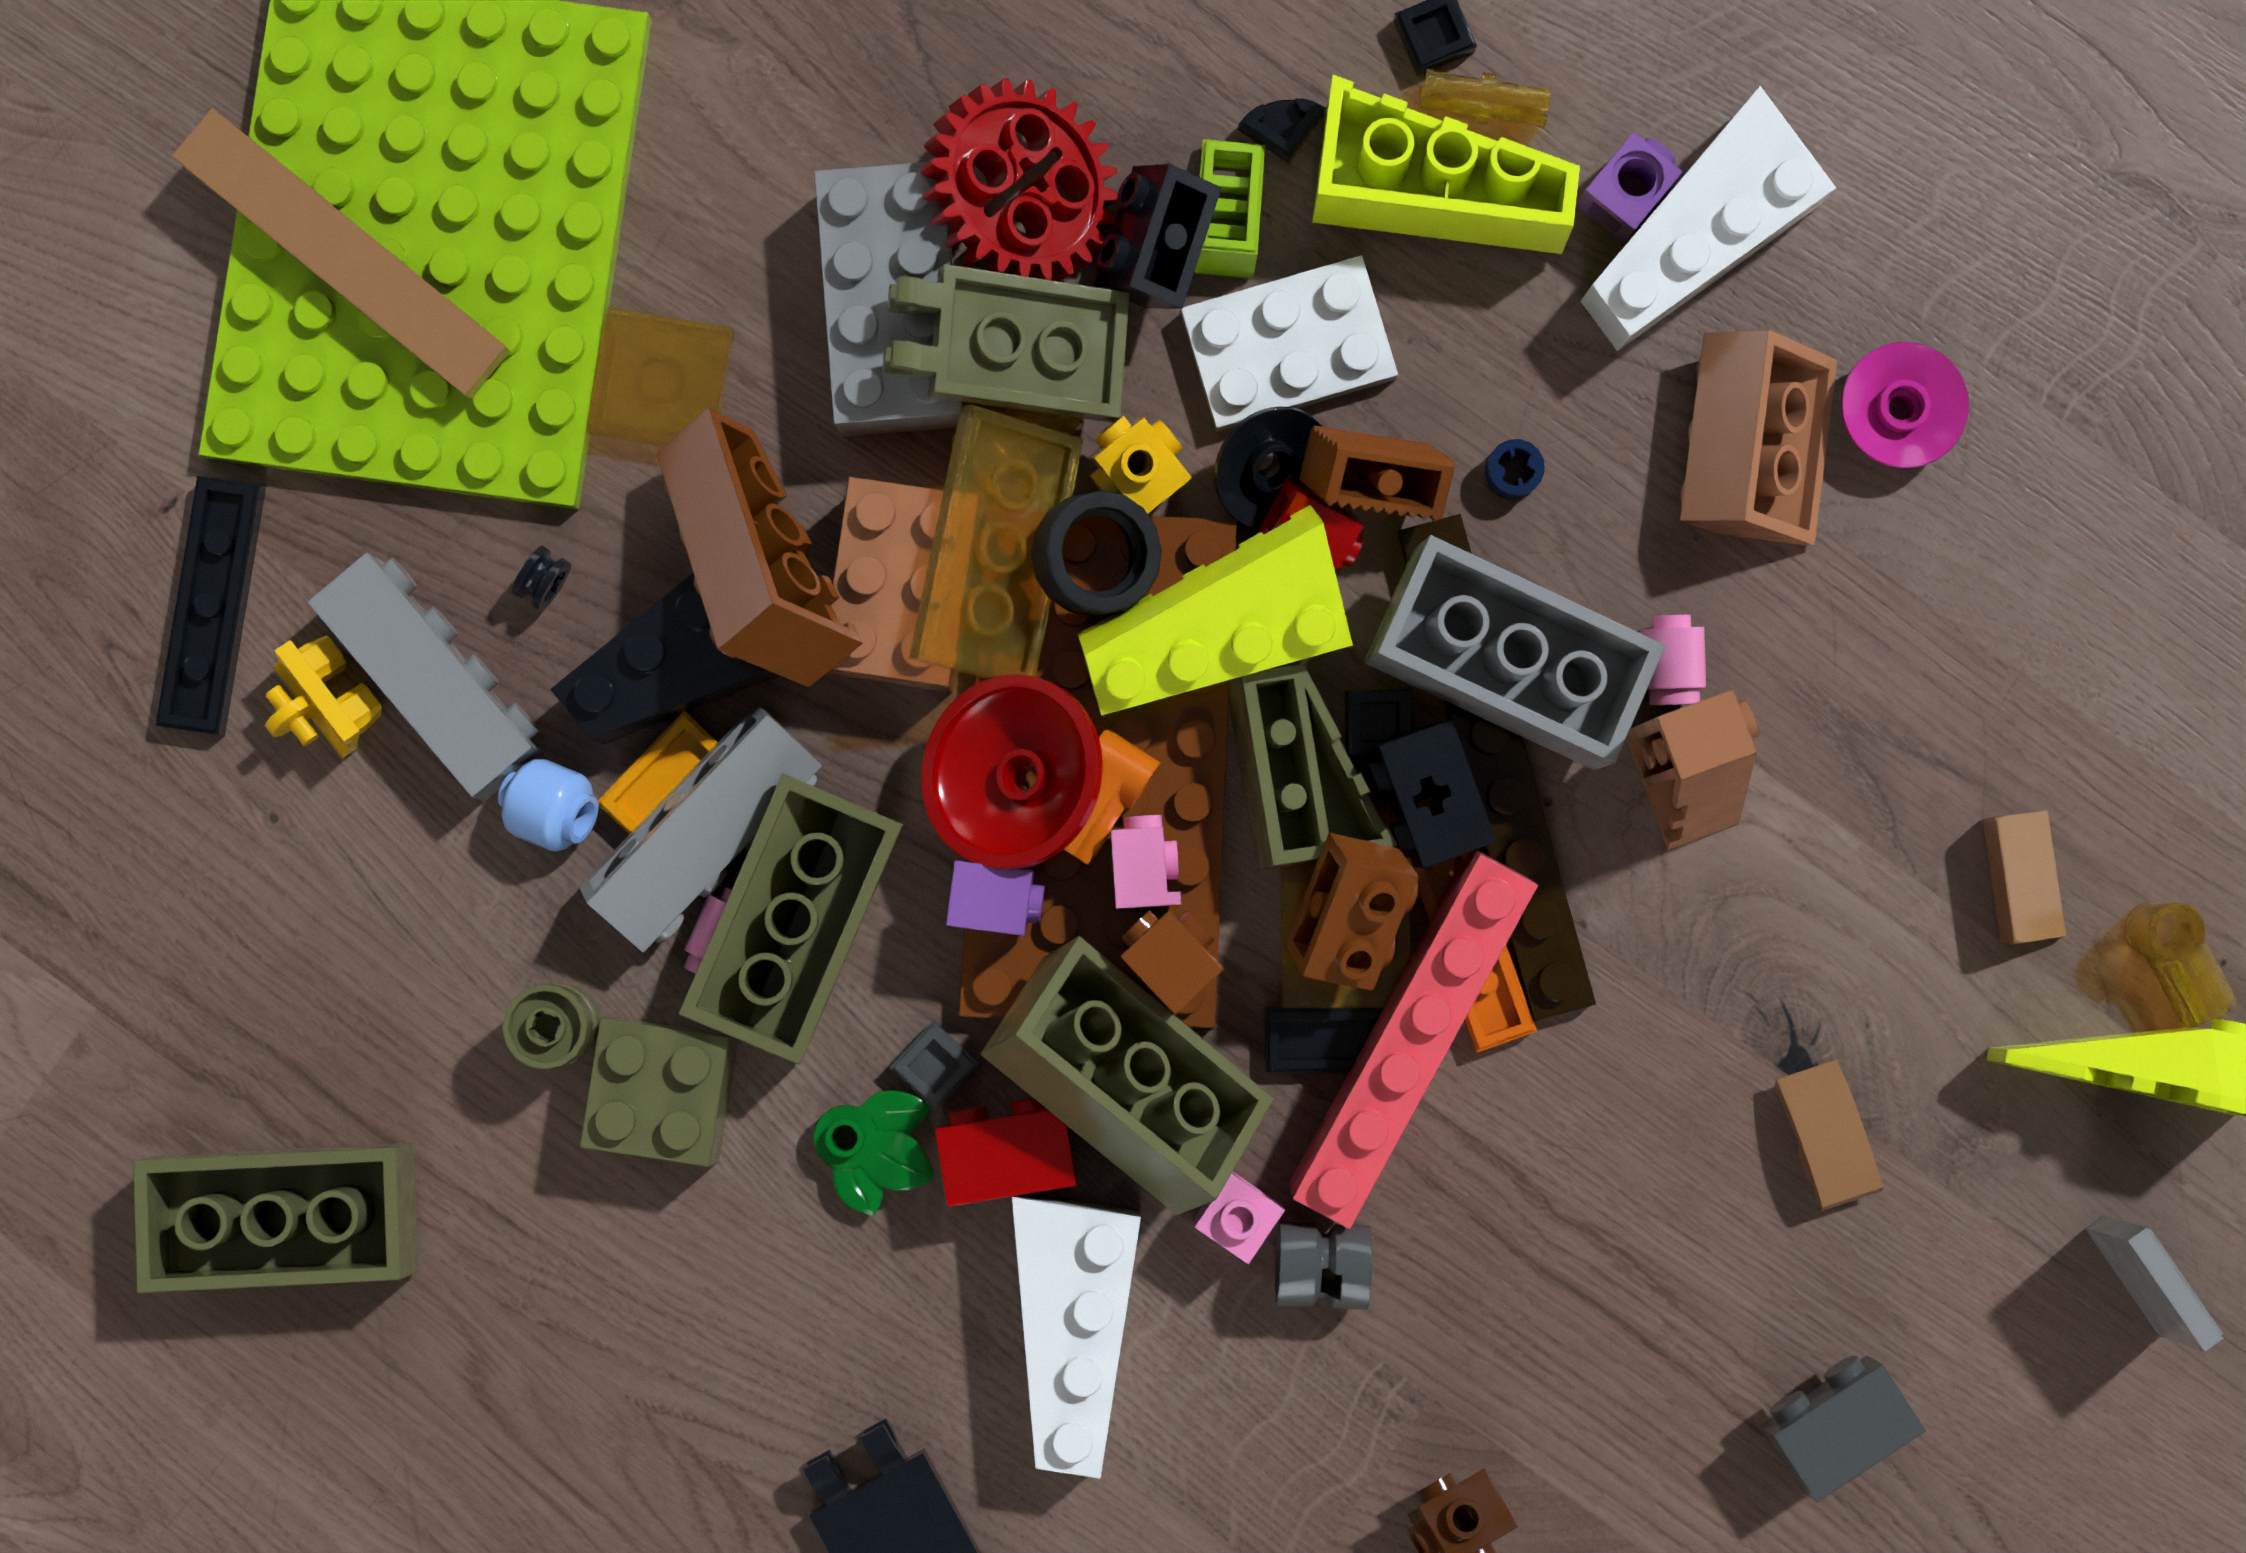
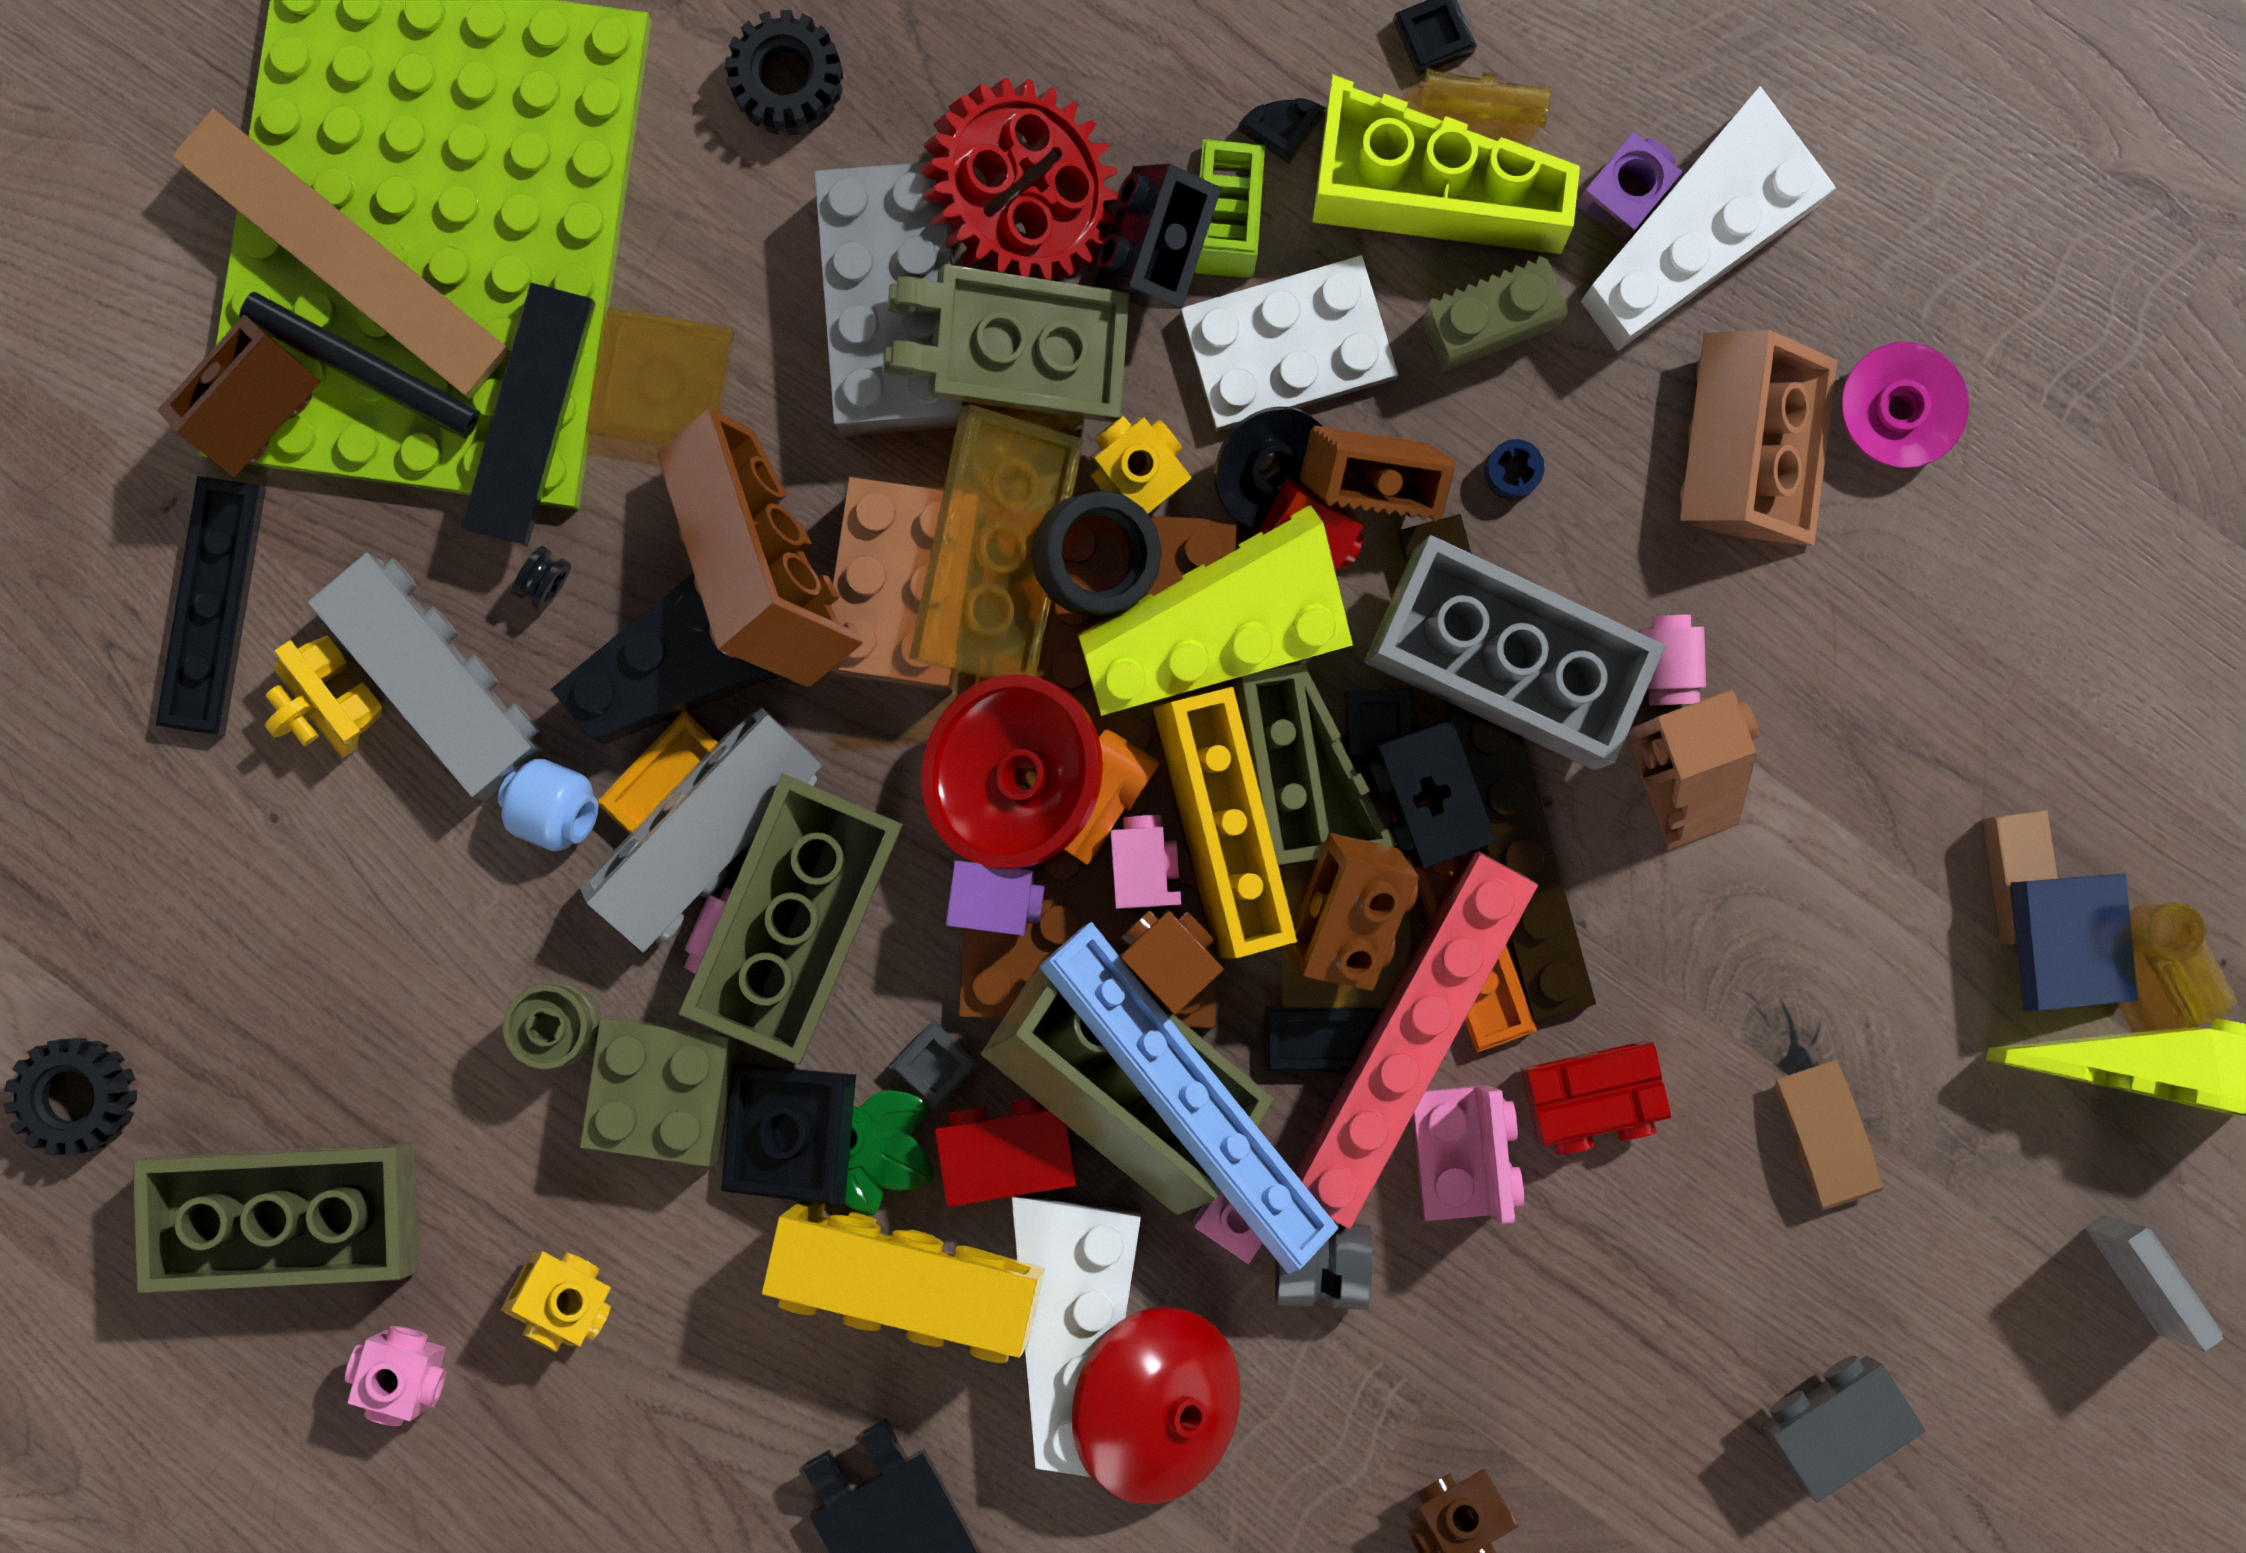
(33, 1104): none -> black tyre
(239, 397): none -> reddish brown brick
(360, 365): none -> black piece
(414, 1364): none -> bright pink brick
(529, 414): none -> black tile
(535, 1300): none -> yellow brick
(776, 36): none -> black tyre
(788, 1133): none -> black tile
(902, 1282): none -> yellow wedge
(1133, 1403): none -> red dish
(1189, 1097): none -> light blue tile
(1224, 824): none -> yellow brick
(1465, 1154): none -> bright pink bracket
(1494, 314): none -> olive brick
(1596, 1095): none -> red brick
(2074, 942): none -> dark blue tile

